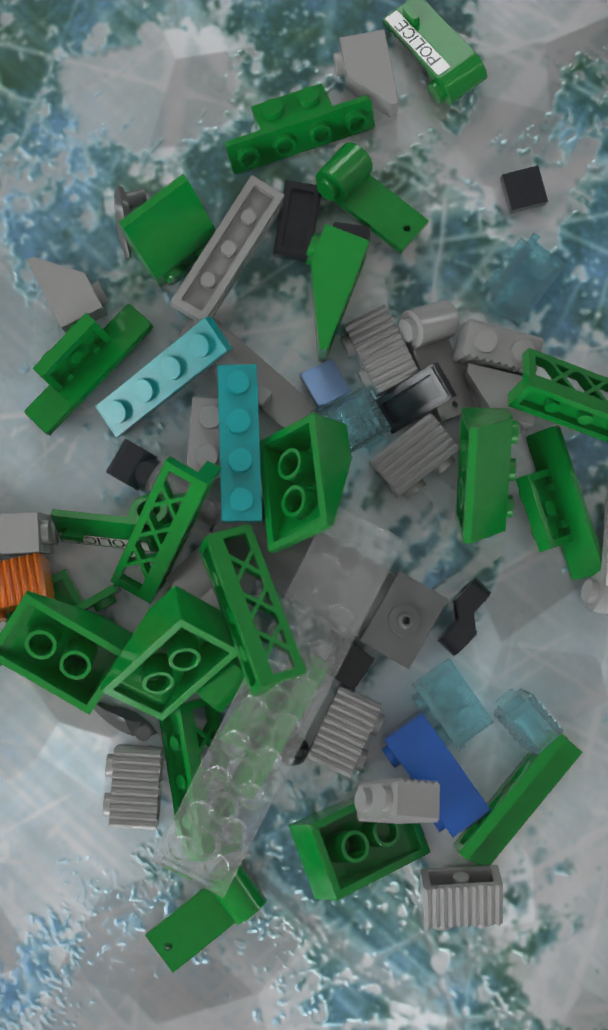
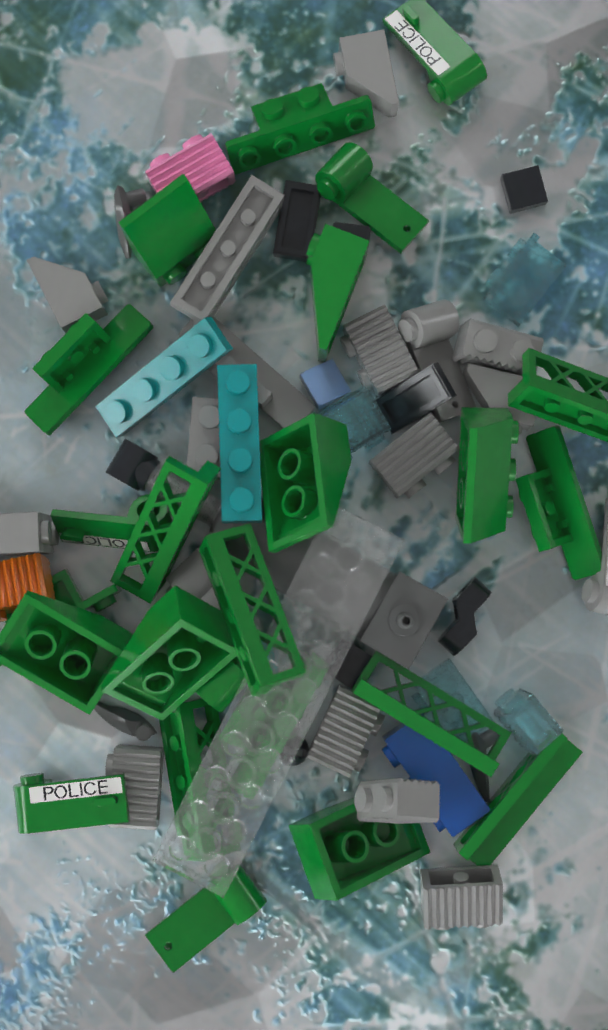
(69, 803): none -> green door
(200, 163): none -> bright pink brick
(431, 730): none -> green fence
(483, 742): none -> dark grey bar

